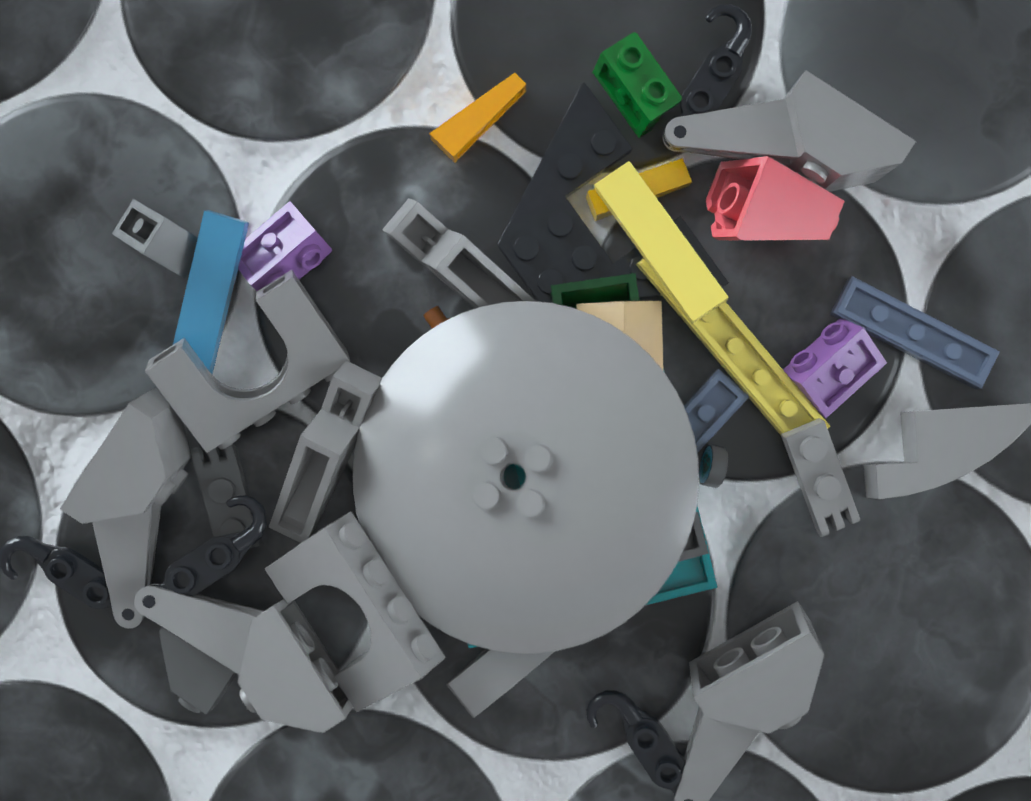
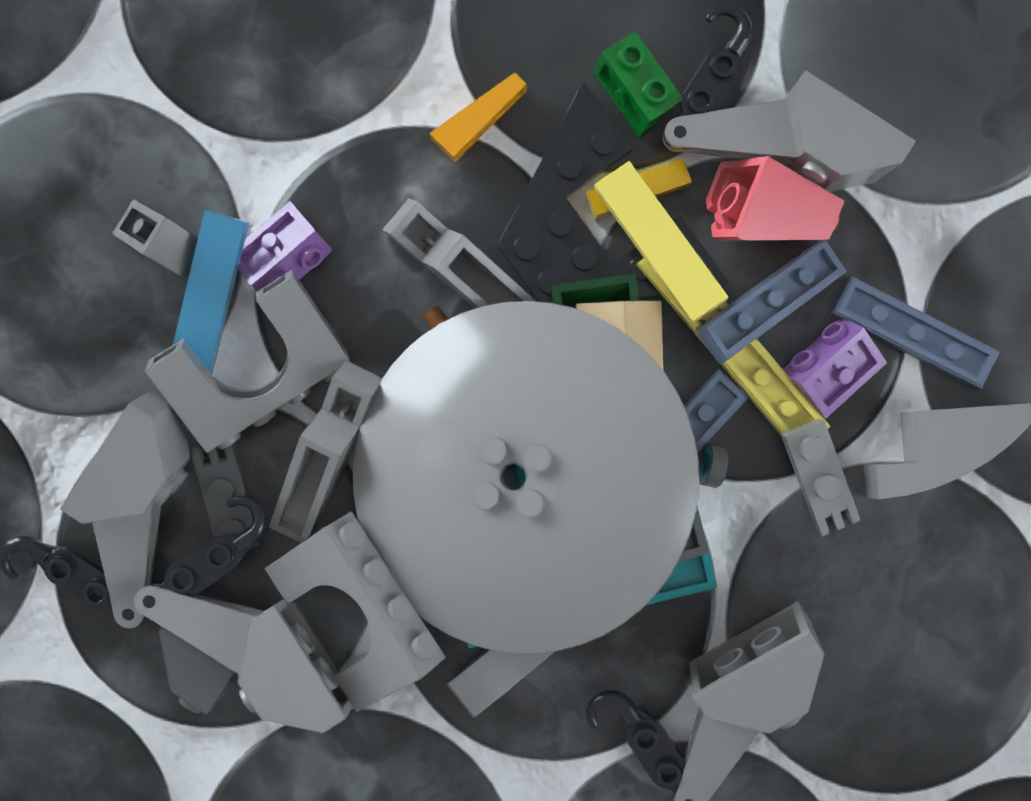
(770, 301): none -> sand blue tile

